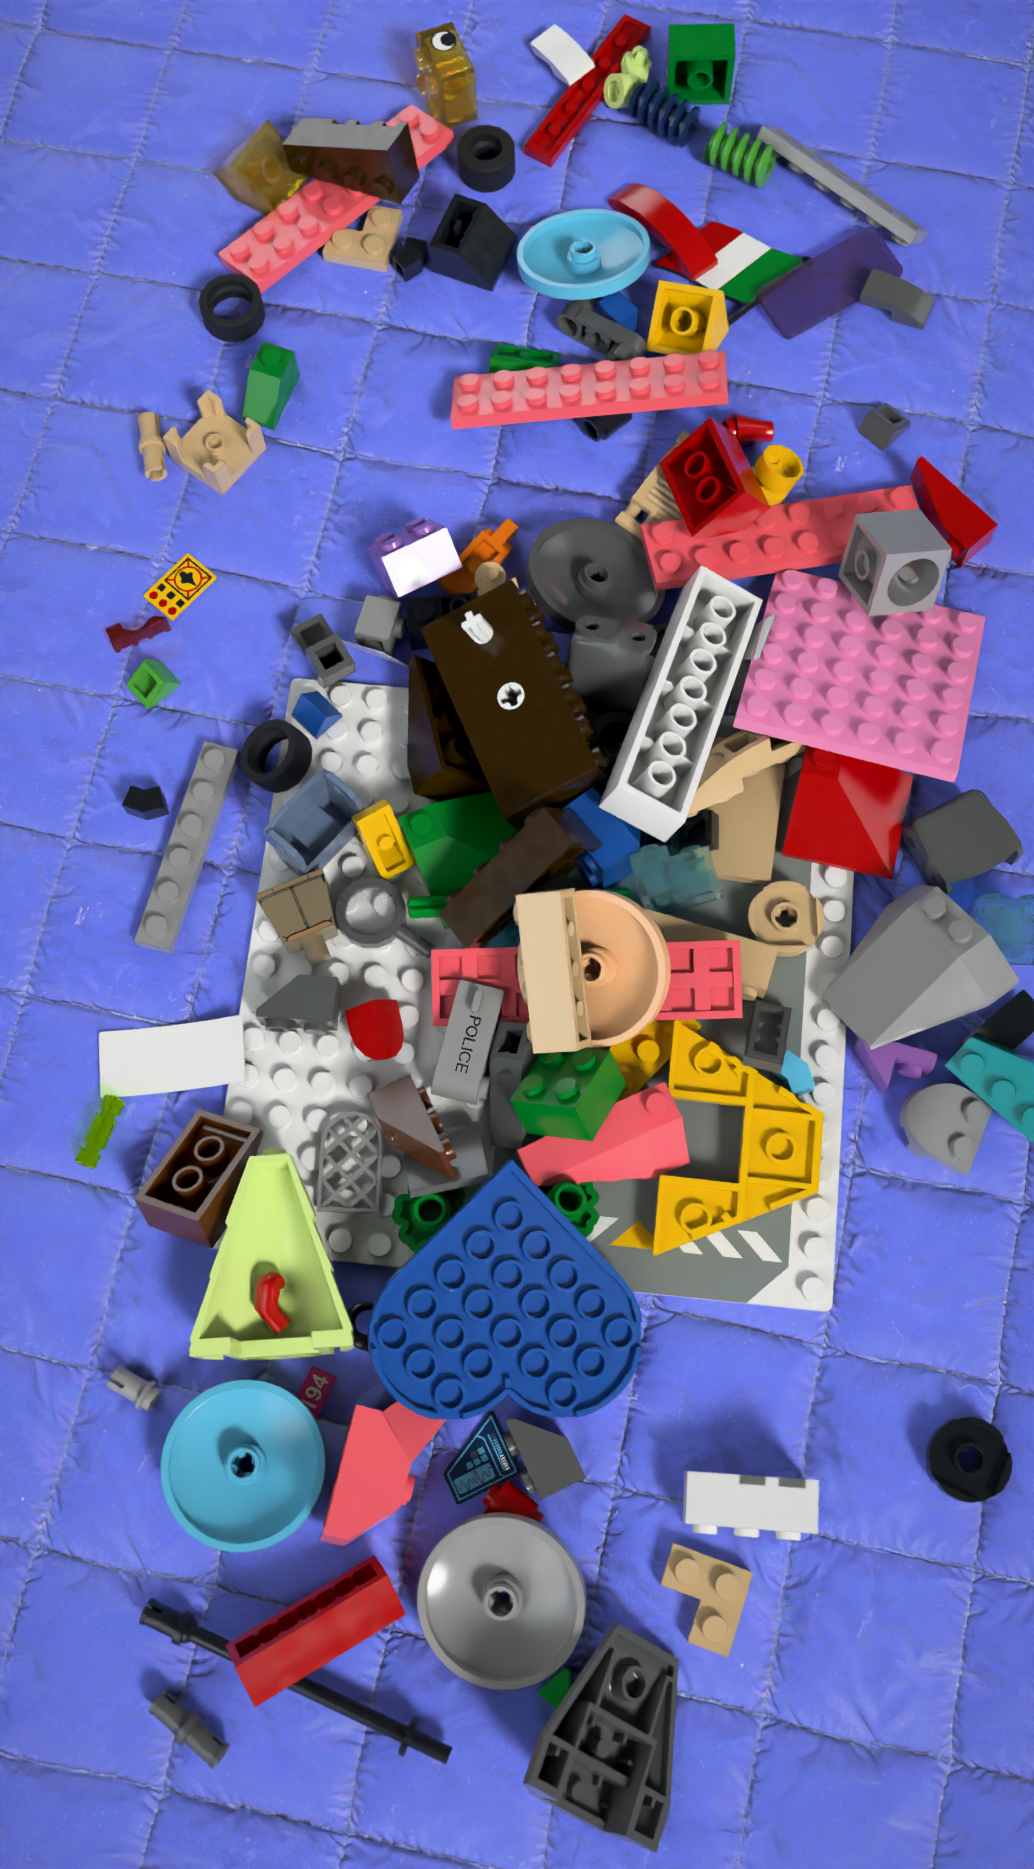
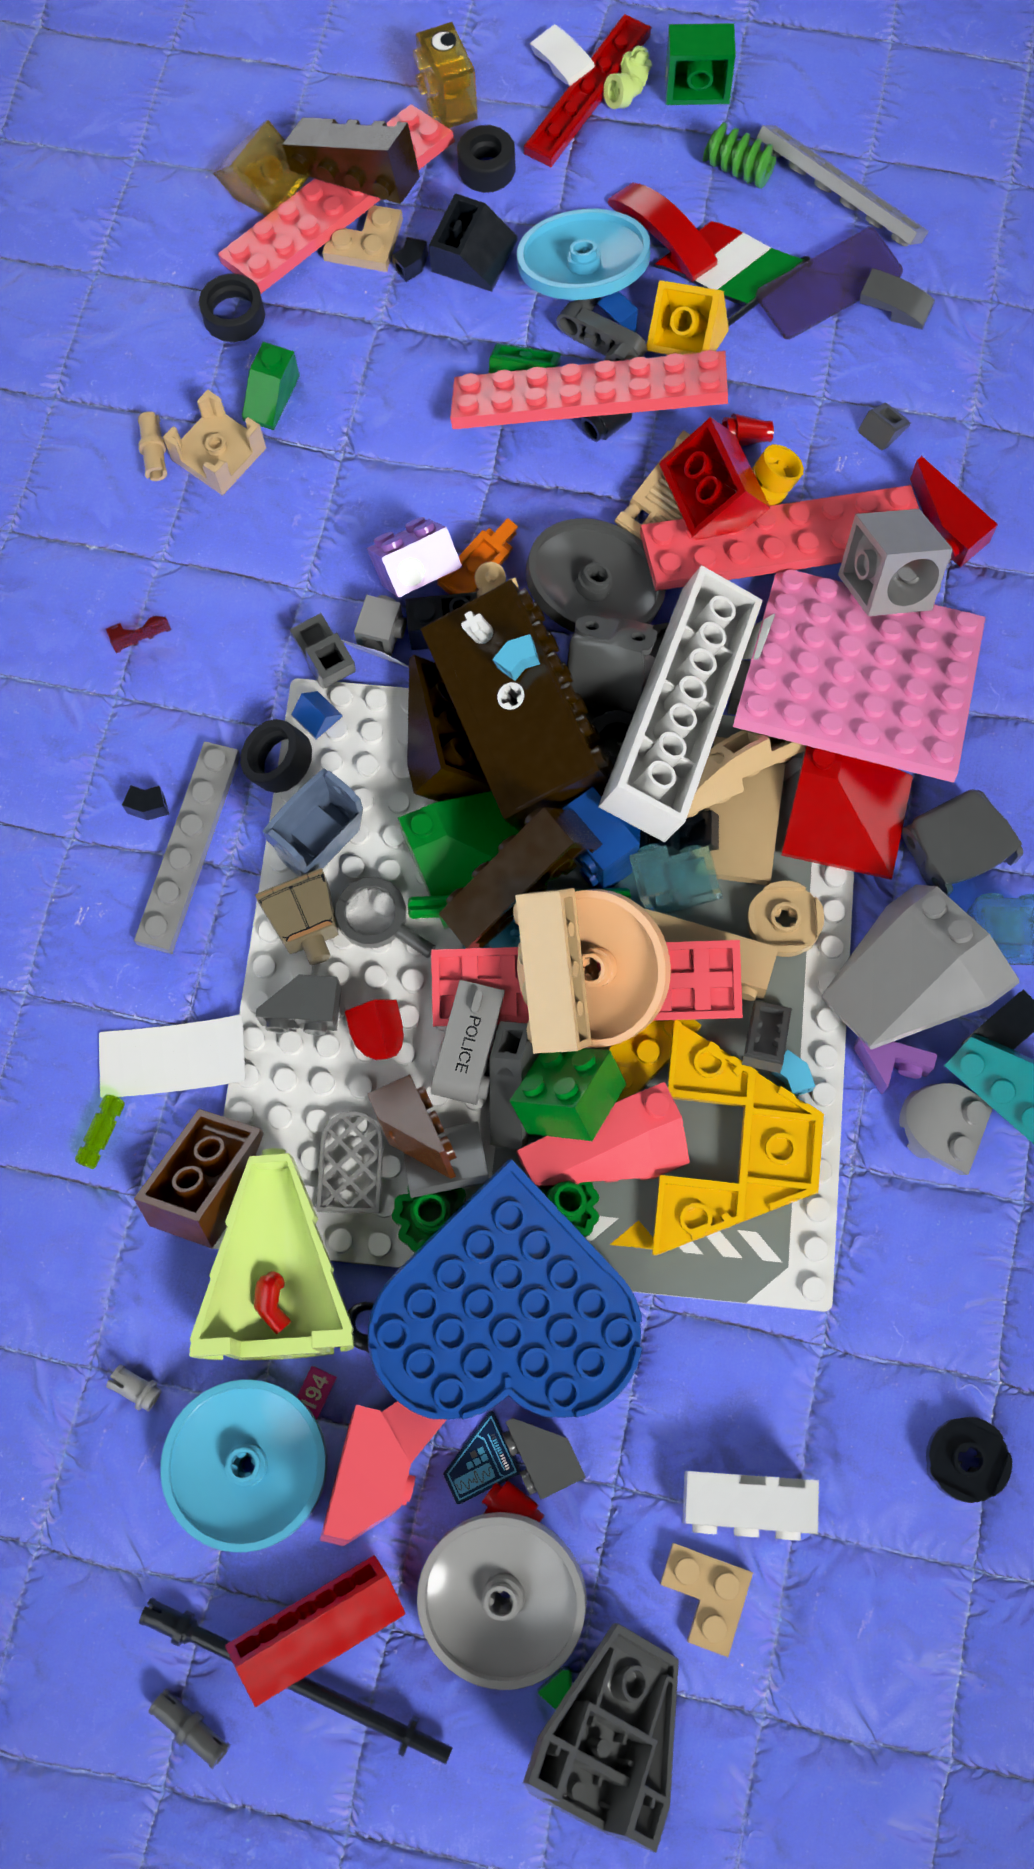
(152, 682): bright green slope -> none
(180, 586): yellow sticker -> none
(382, 840): yellow slope -> none
(517, 656): none -> medium azure piece
(664, 113): dark blue piece -> none

